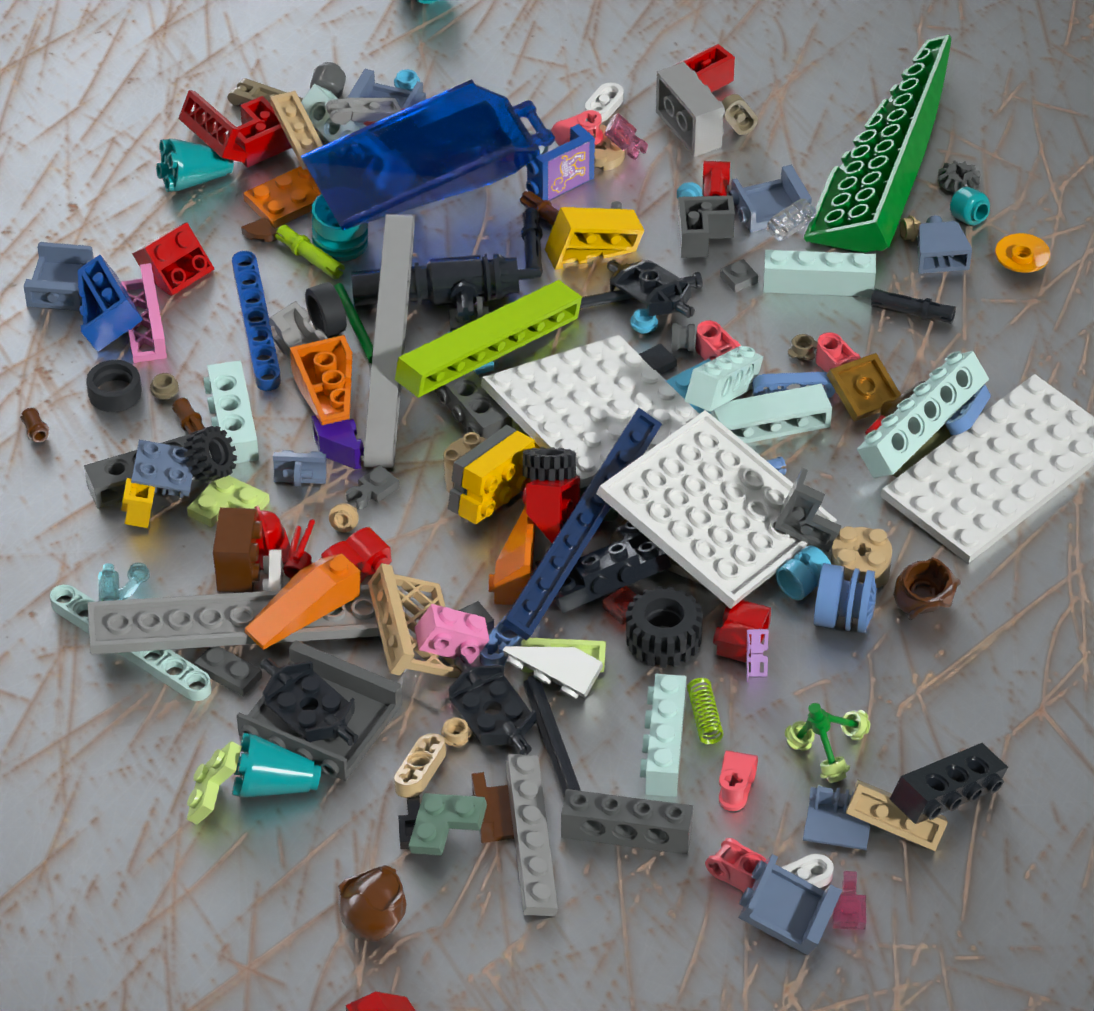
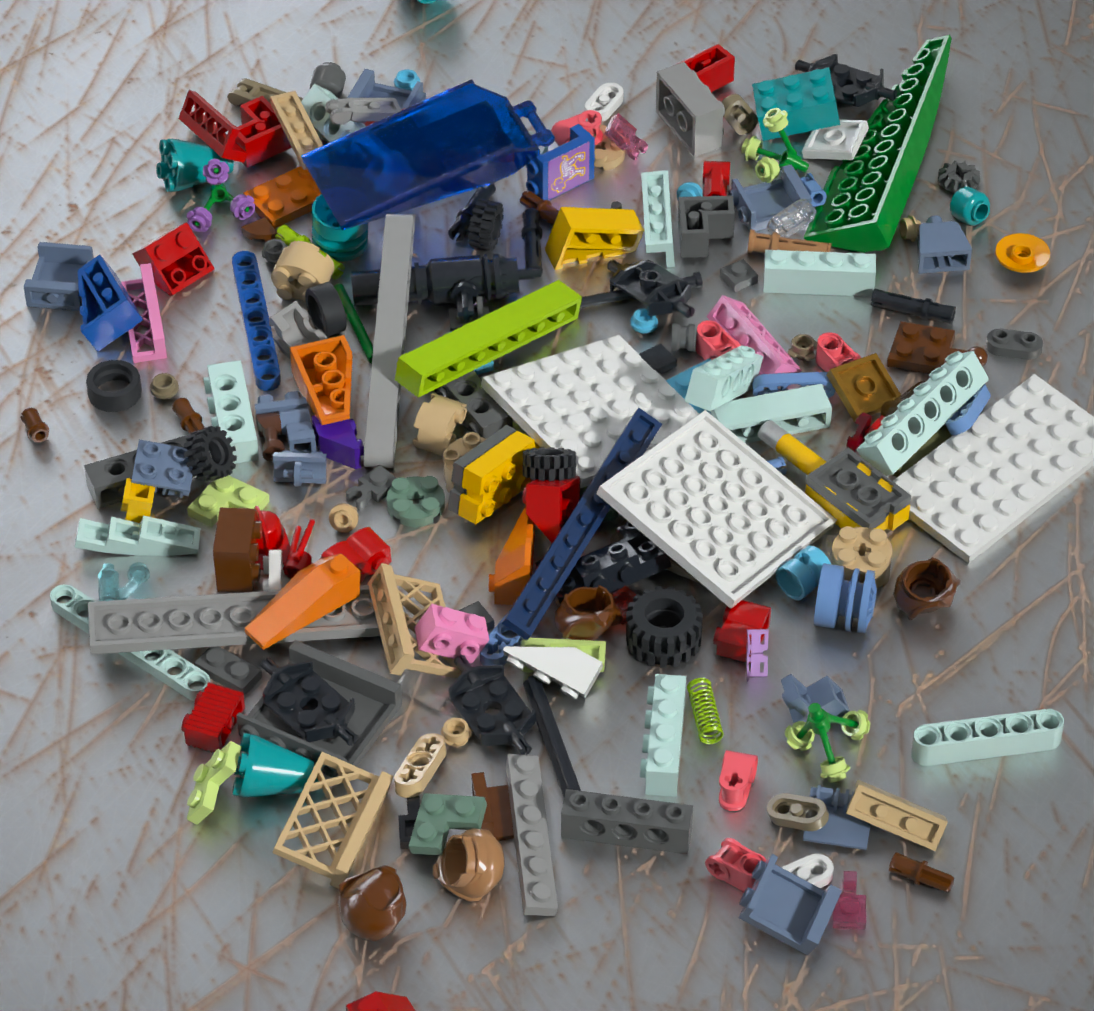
(146, 538): none -> light aqua slope
(212, 717): none -> red brick
(241, 205): none -> medium lavender plant
(272, 250): none -> dark grey plate
(284, 418): none -> sand blue hips
(299, 269): none -> tan brick
(353, 836): none -> tan fence
(430, 497): none -> sand green plate
(436, 423): none -> tan cylinder
(464, 215): none -> black pin
(470, 864): none -> medium nougat helmet
(485, 224): none -> black tyre
(586, 613): none -> reddish brown helmet
(658, 214): none -> light aqua fence
(748, 331): none -> bright pink fence
(760, 242): none -> medium nougat pin
(768, 167): none -> yellowish green plant
(800, 518): dark grey panel -> none
(801, 812): none -> dark tan plate
(804, 96): none -> teal brick
(816, 192): none -> medium blue bar
(823, 692): none -> sand blue brick
(836, 142): none -> white plate
(844, 485): none -> dark grey piece
(851, 84): none -> black plate
(857, 439): none -> dark red tile
(920, 872): none -> reddish brown axle
(925, 348): none -> reddish brown plate
(949, 783): black brick -> none
(987, 737): none -> light aqua beam
(1014, 344): none -> dark grey plate

